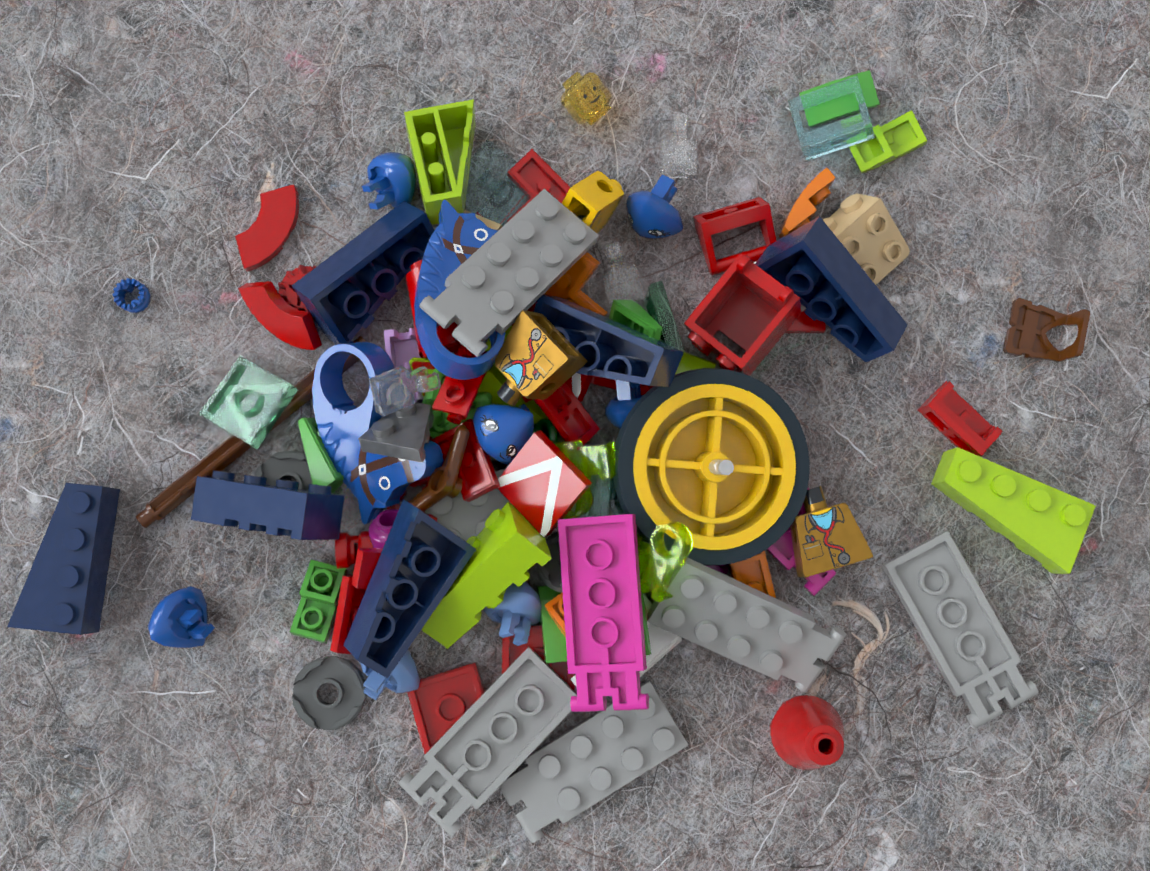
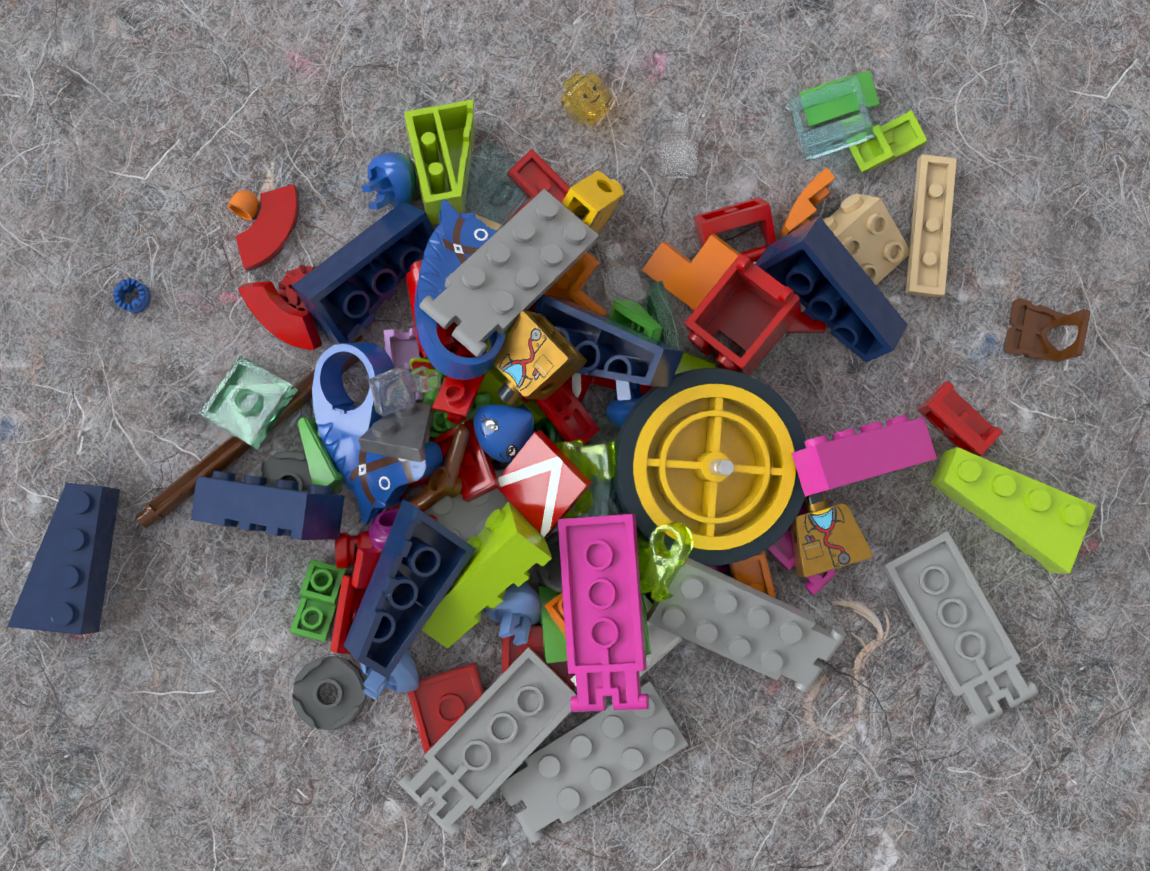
(181, 619): blue piece -> none
(244, 204): none -> orange hinge
(651, 212): blue piece -> none
(691, 279): none -> orange tile
(807, 733): red cone -> none
(862, 455): none -> dark pink brick
(931, 226): none -> tan plate

